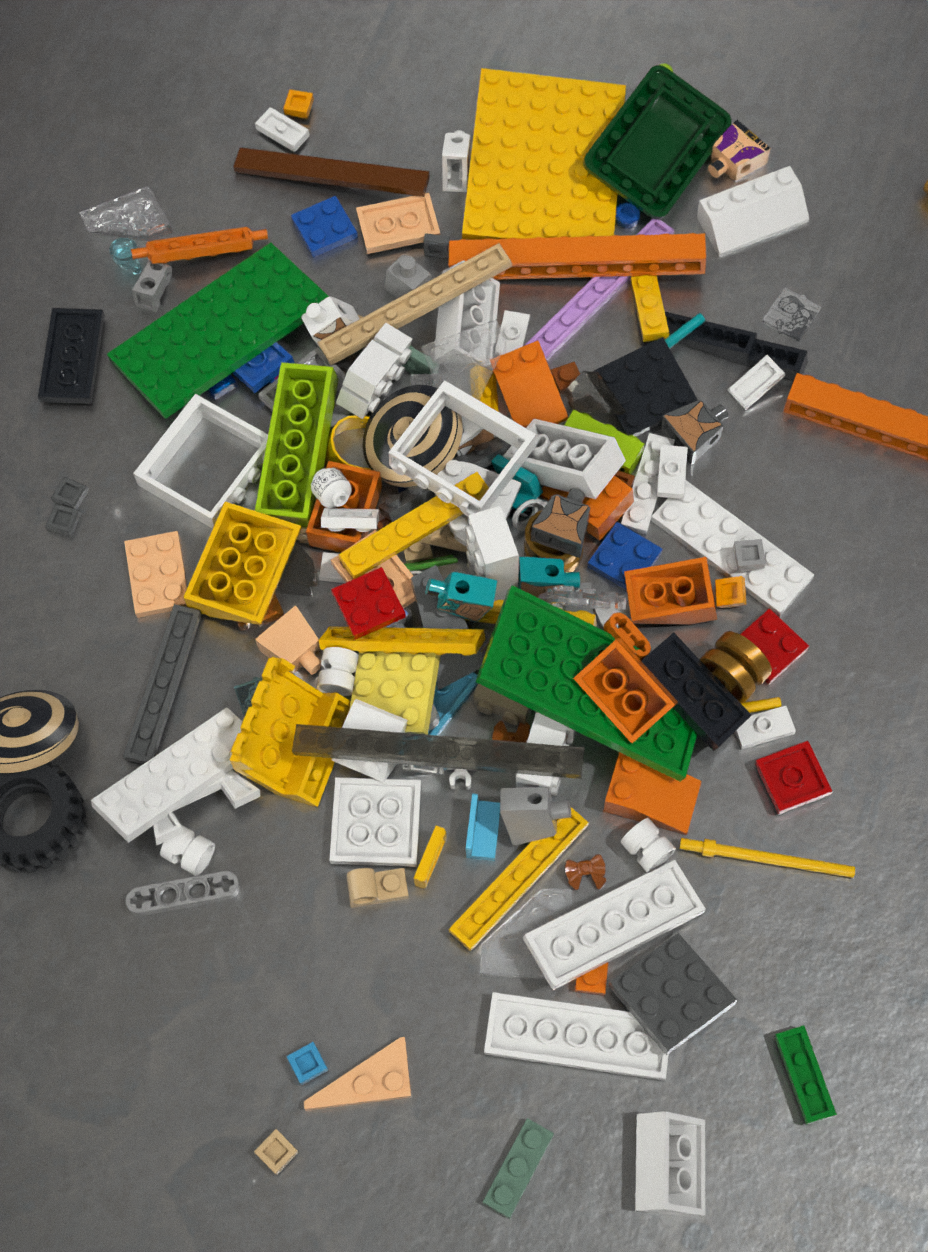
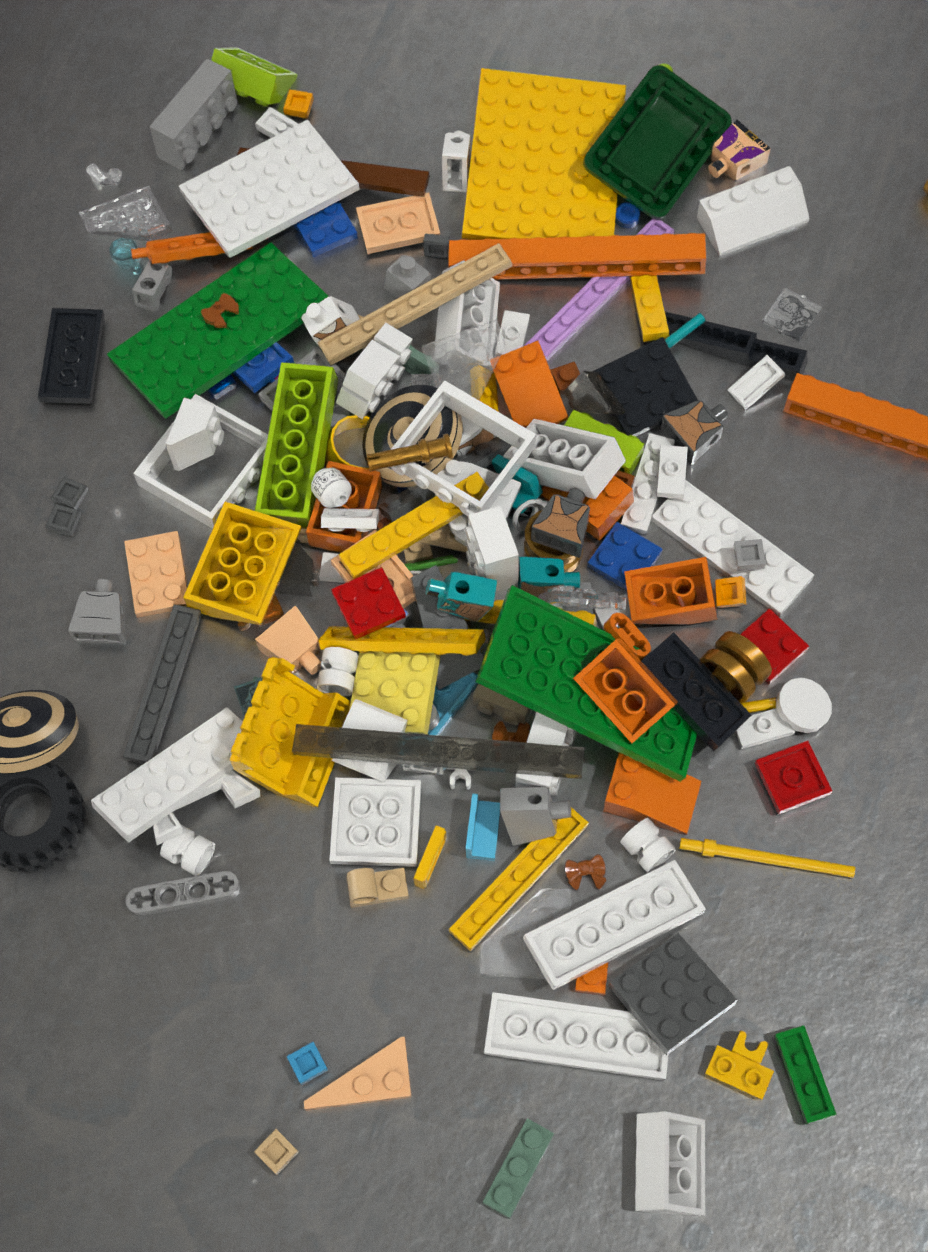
(99, 616): none -> light grey torso
(111, 178): none -> clear arm
(194, 114): none -> light grey brick
(194, 434): none -> white slope
(213, 314): none -> dark orange piece
(255, 75): none -> lime slope
(268, 188): none -> white plate
(423, 451): none -> pearl gold pin
(741, 1067): none -> yellow plate
(803, 705): none -> white tile

